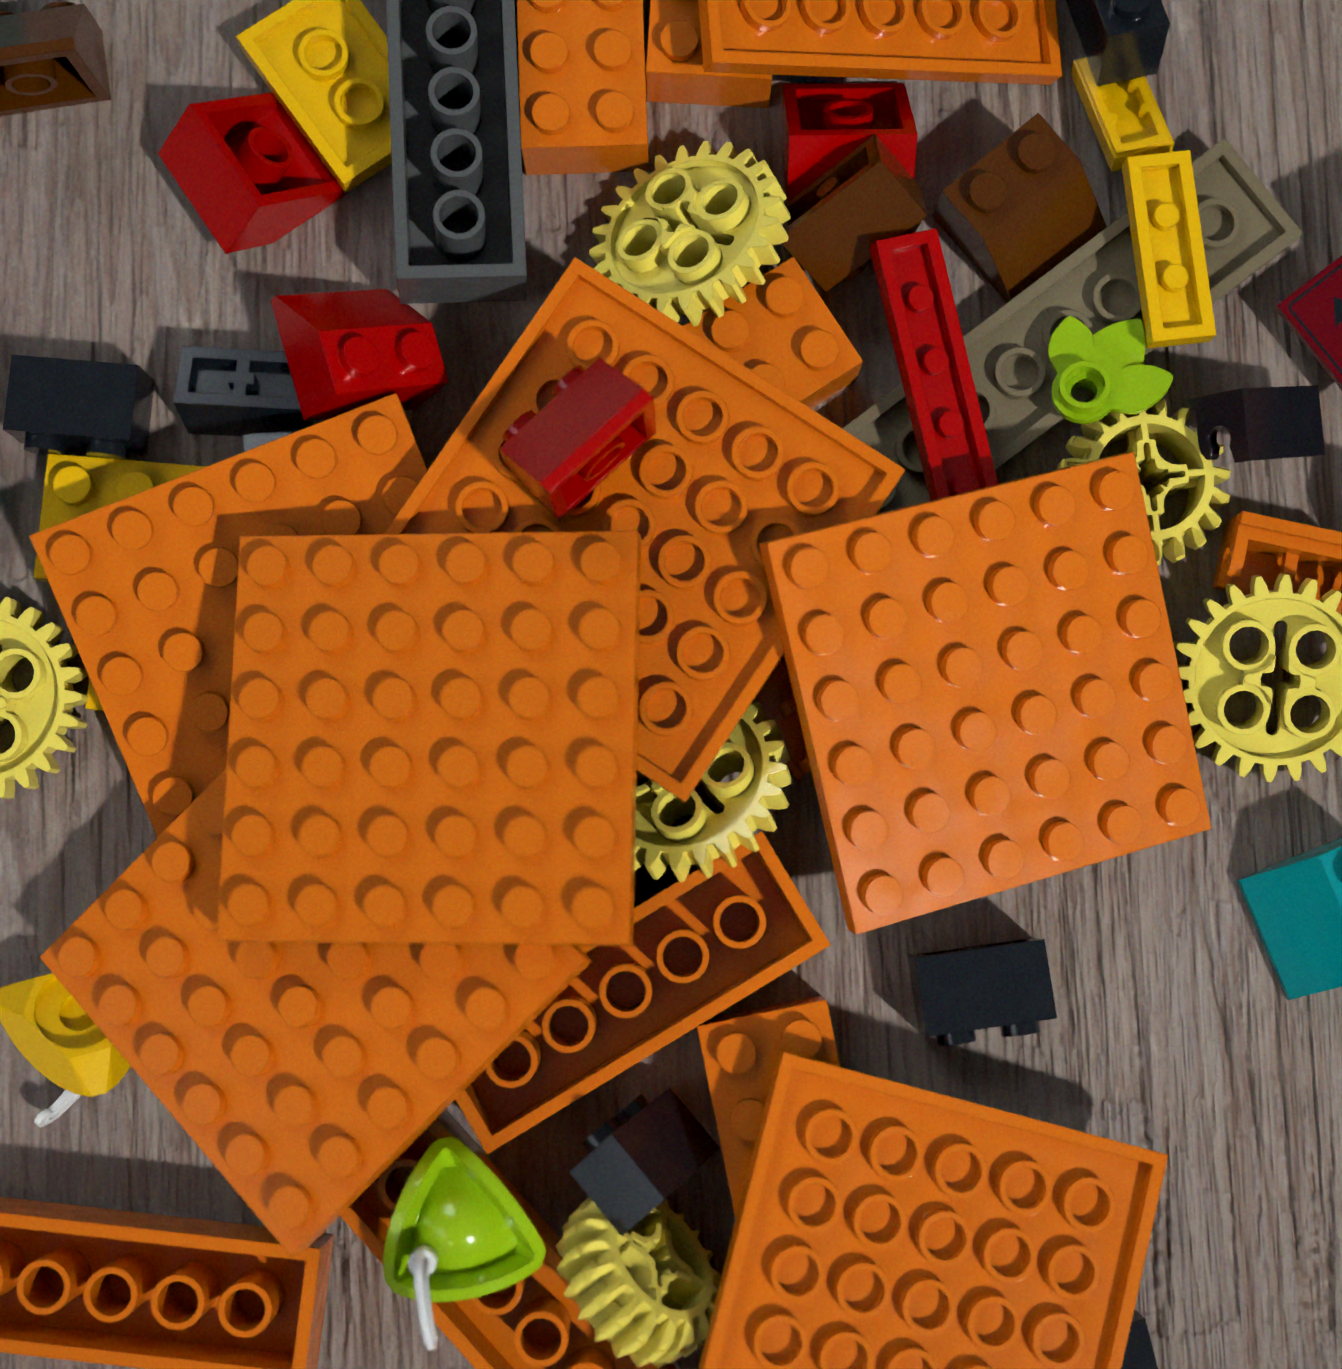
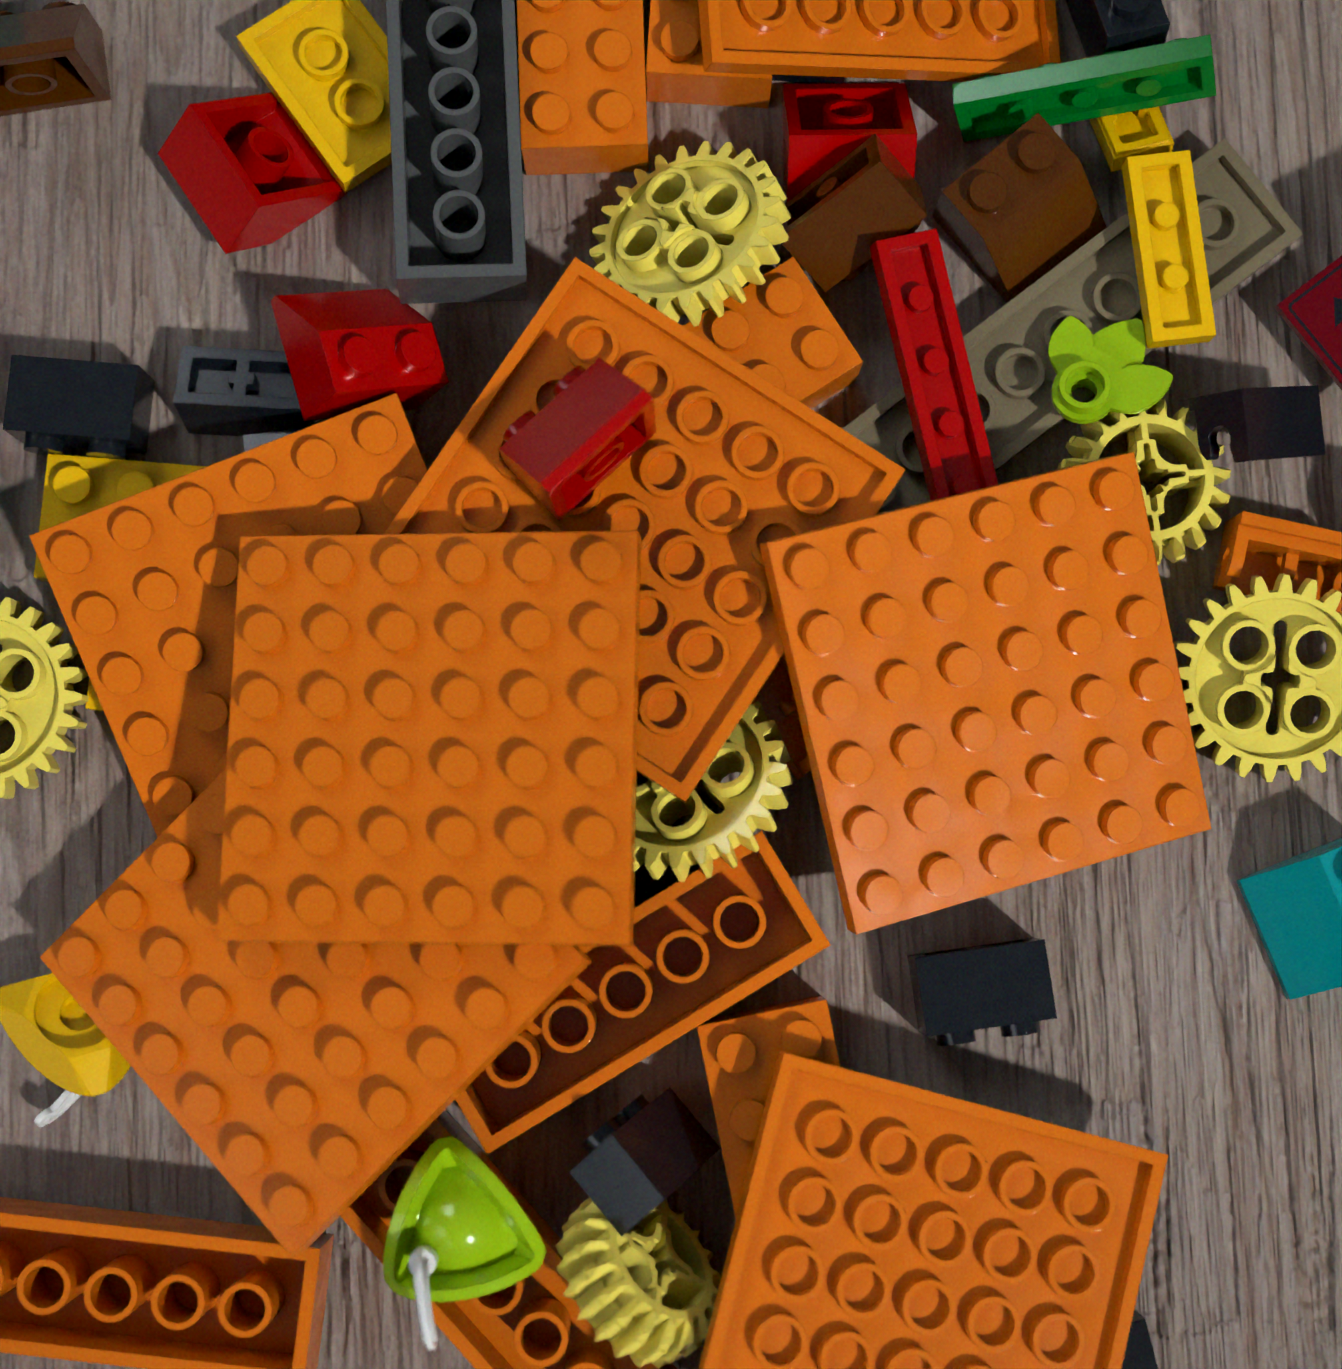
(1086, 87): none -> green plate

